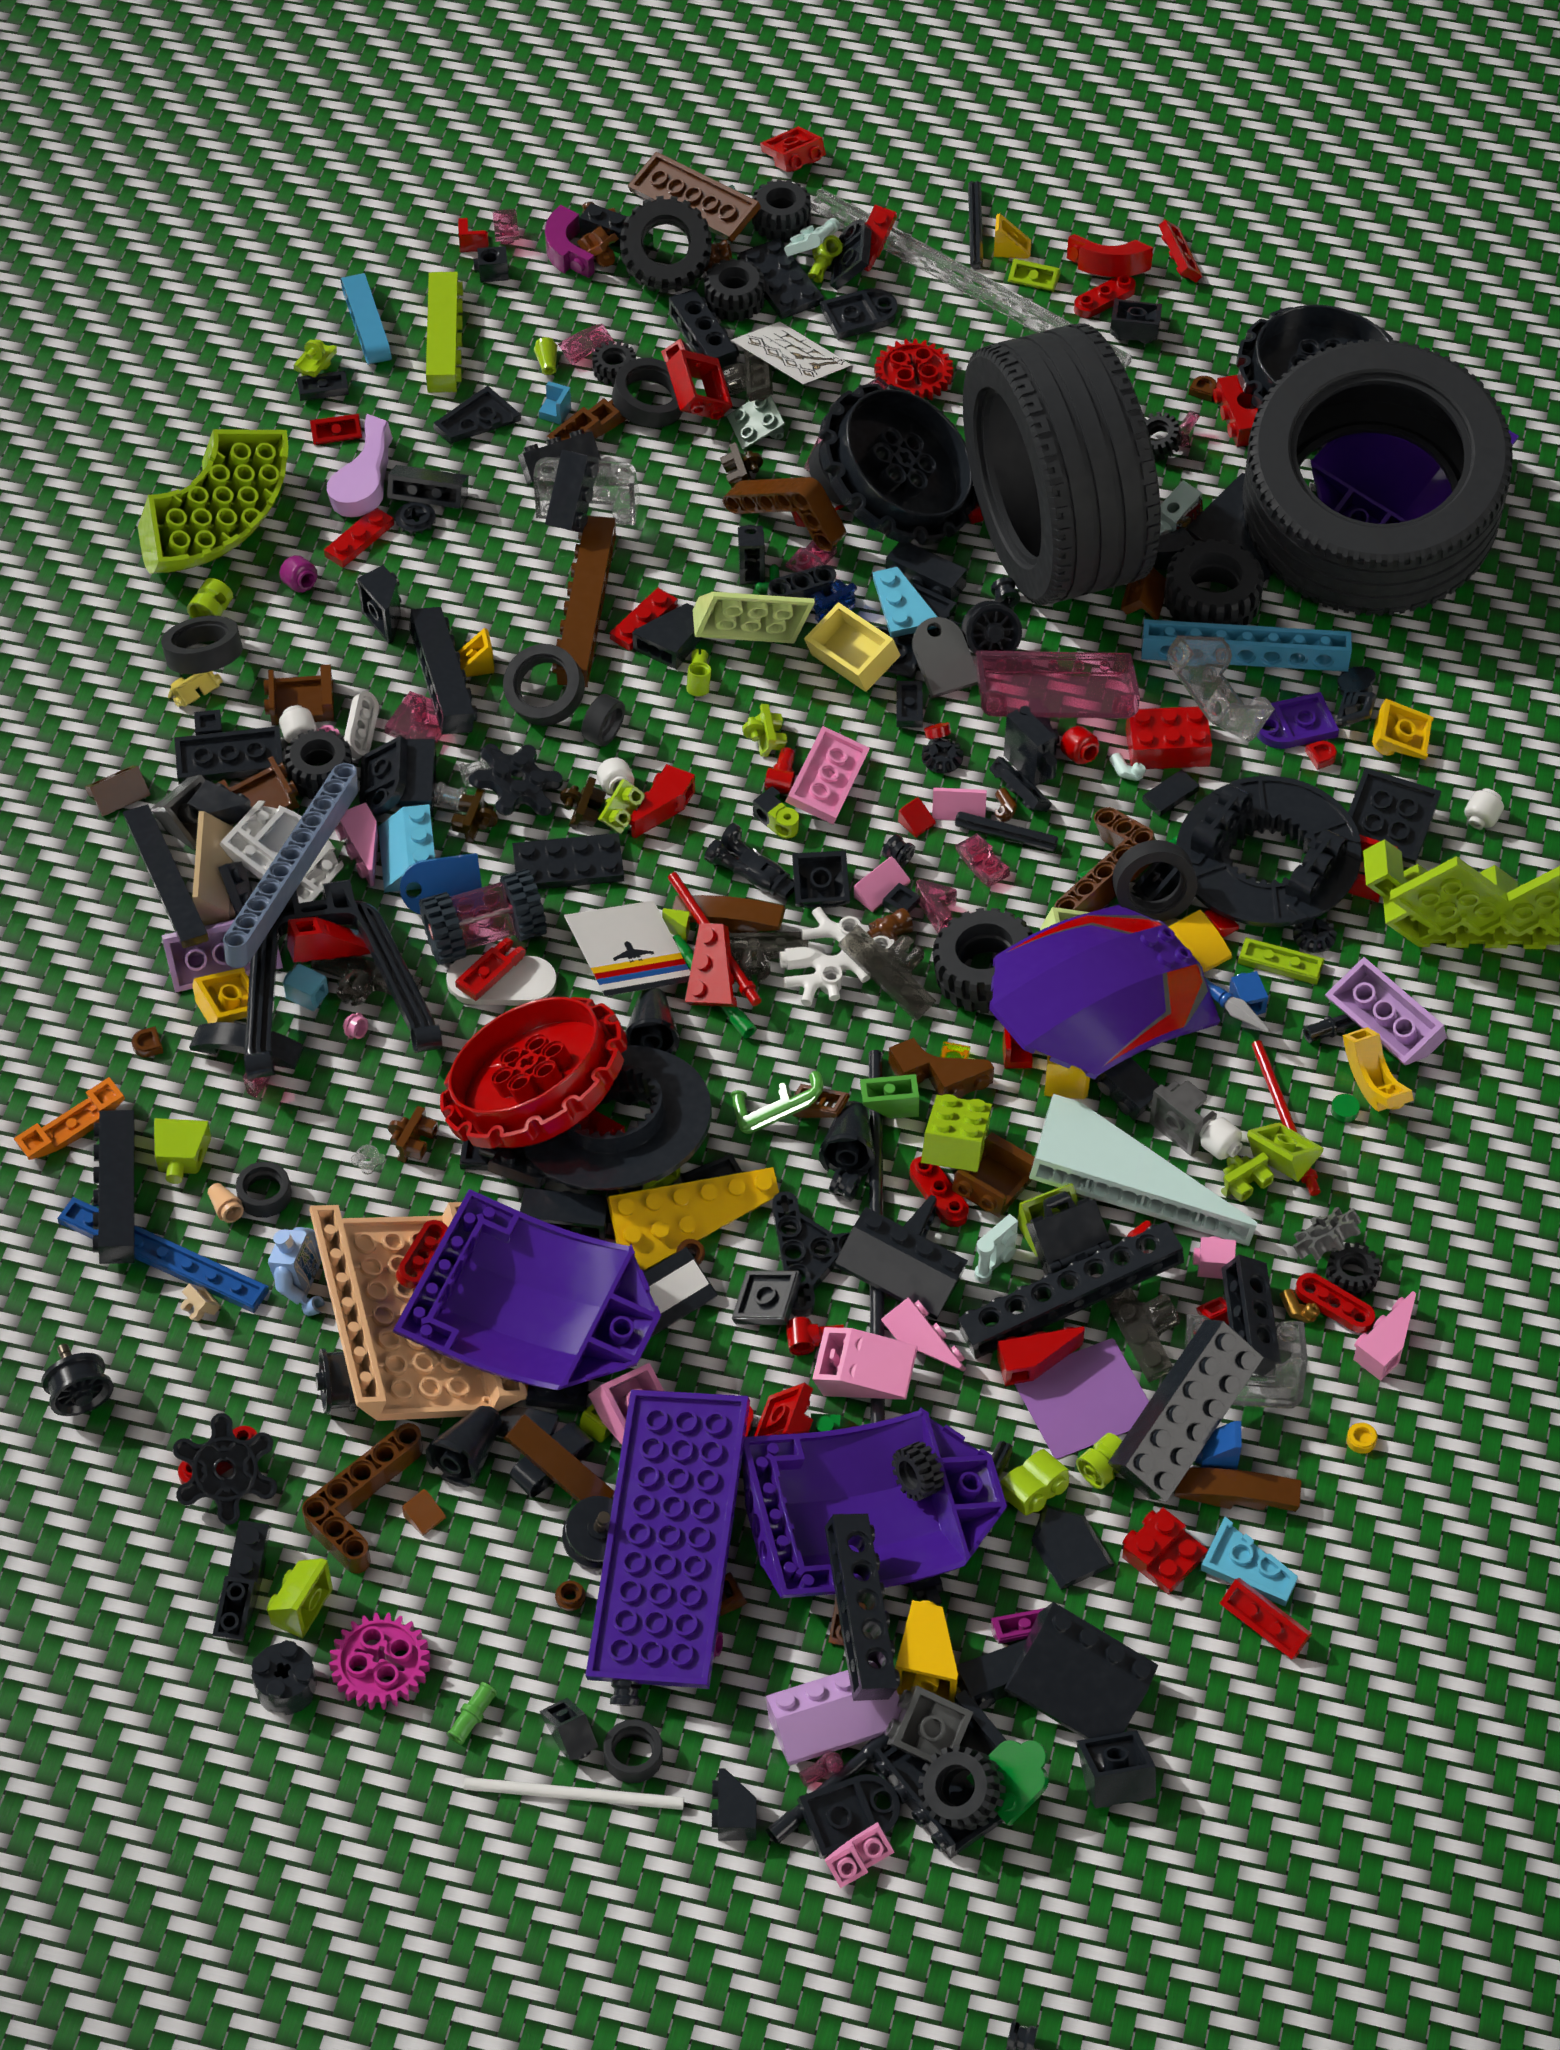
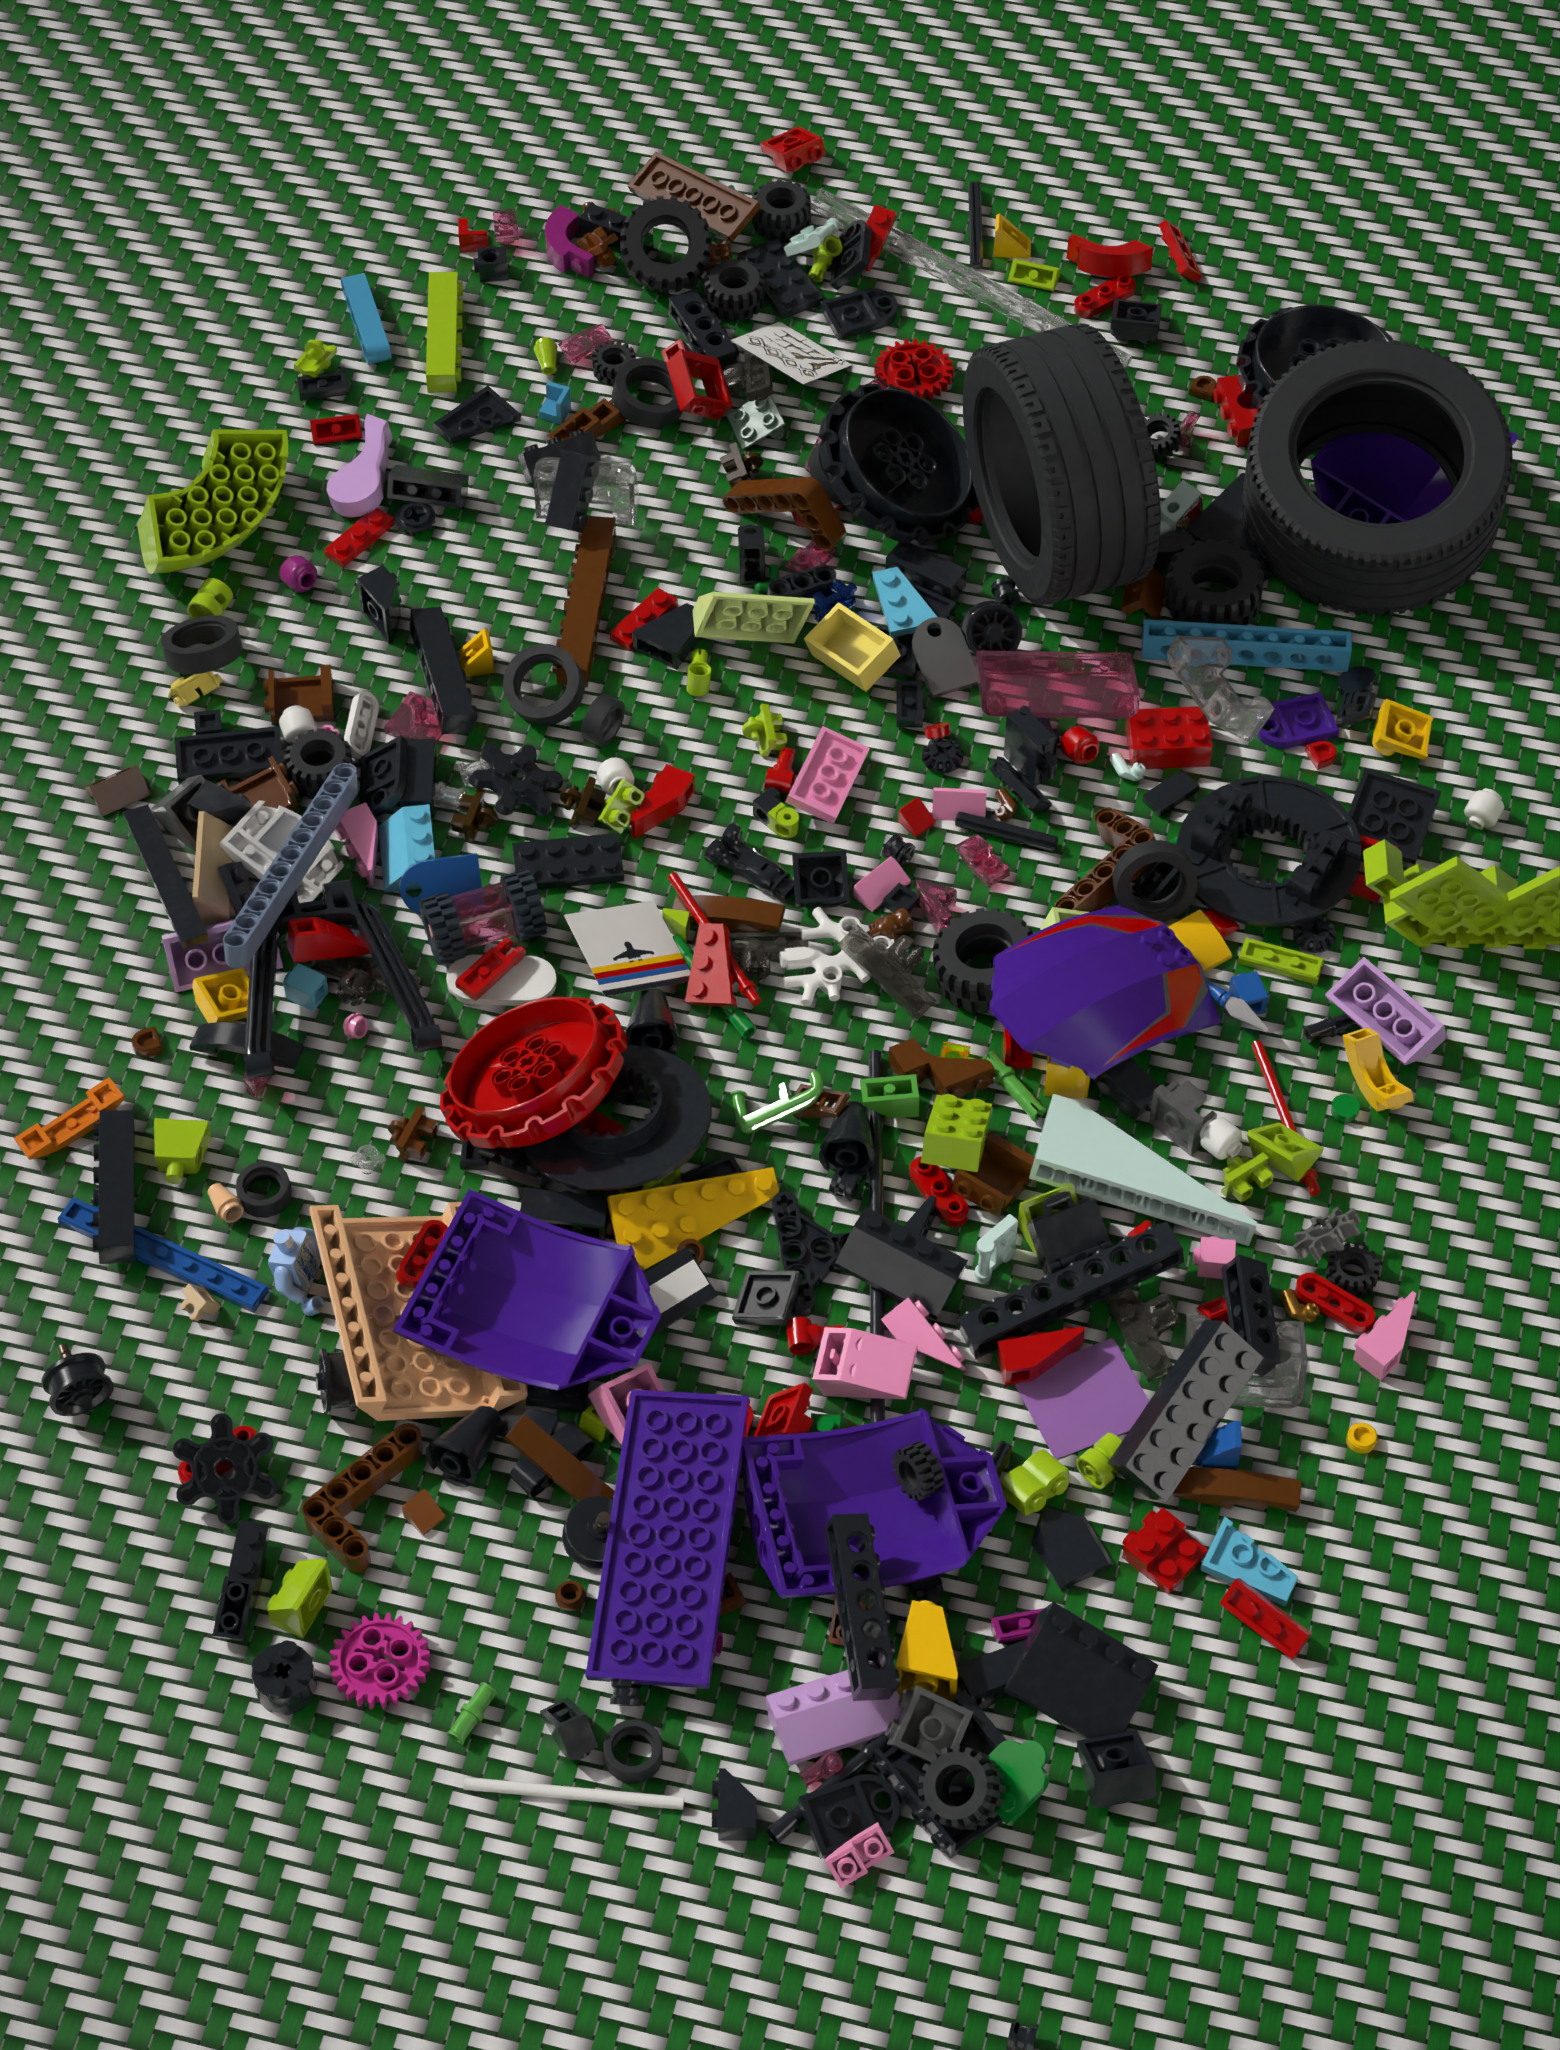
(1006, 1077): none -> bright green pin

